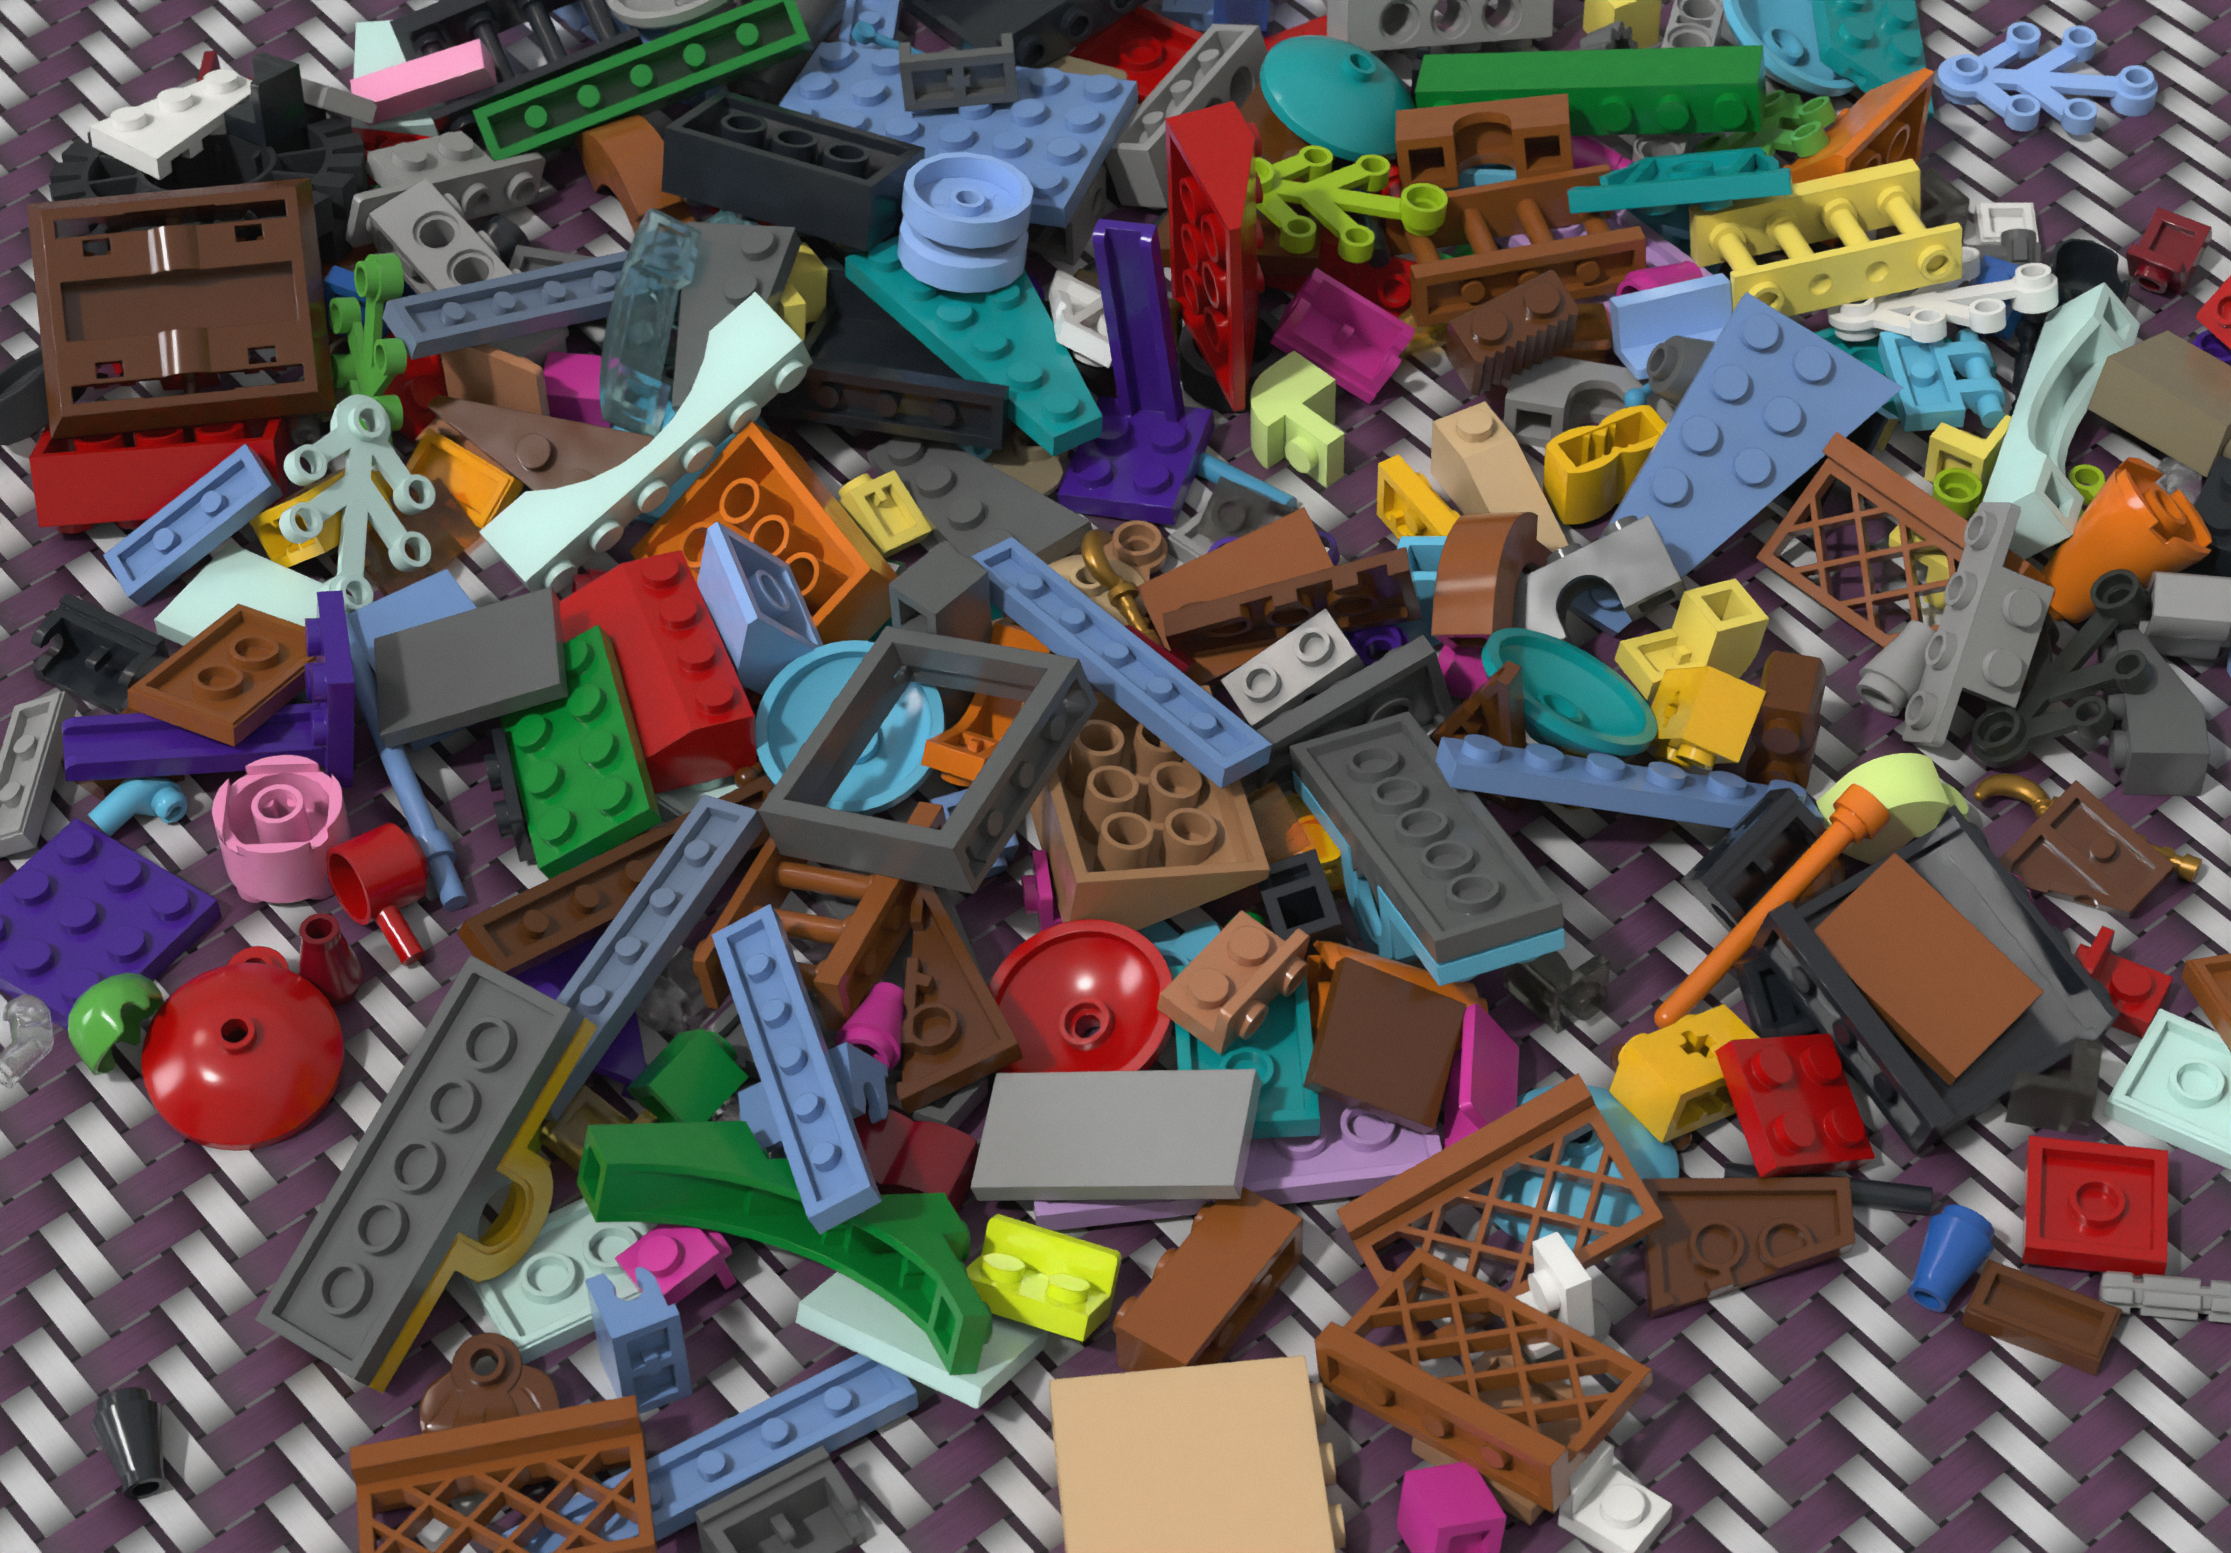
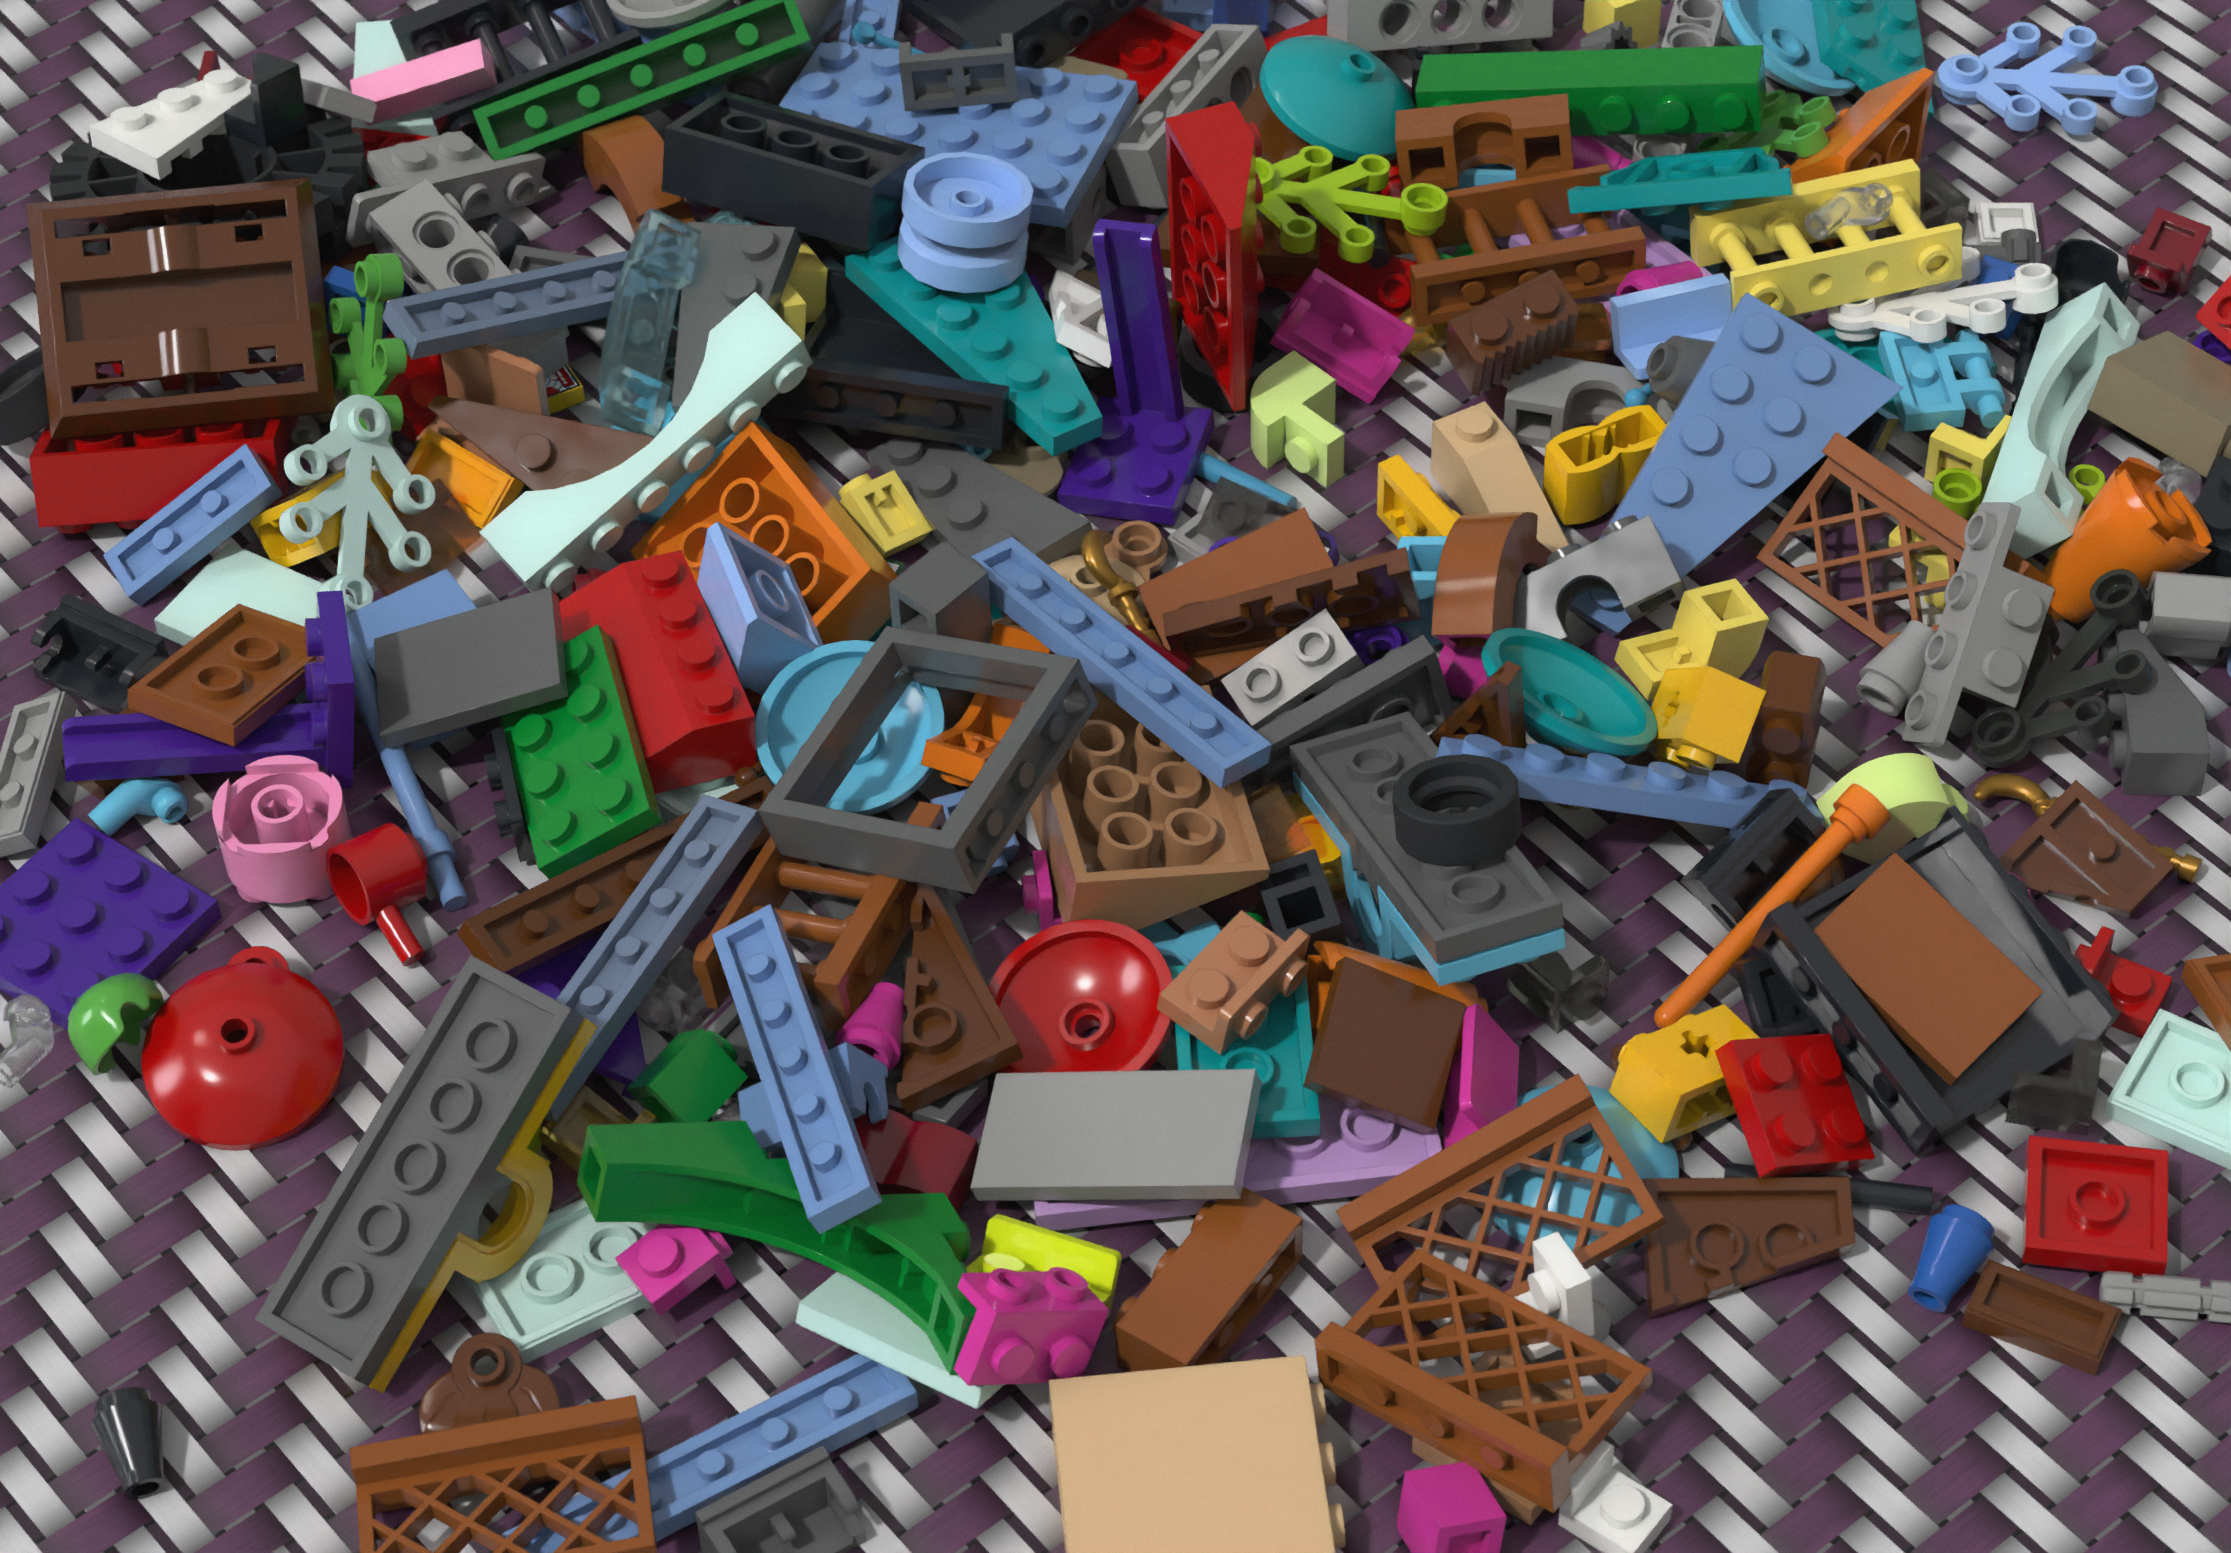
(328, 959): dark red cone -> none
(574, 387): dark pink panel -> none
(640, 1342): medium blue hinge -> none
(1028, 1326): none -> dark pink bracket
(1463, 836): none -> black tyre
(1850, 208): none -> clear arm

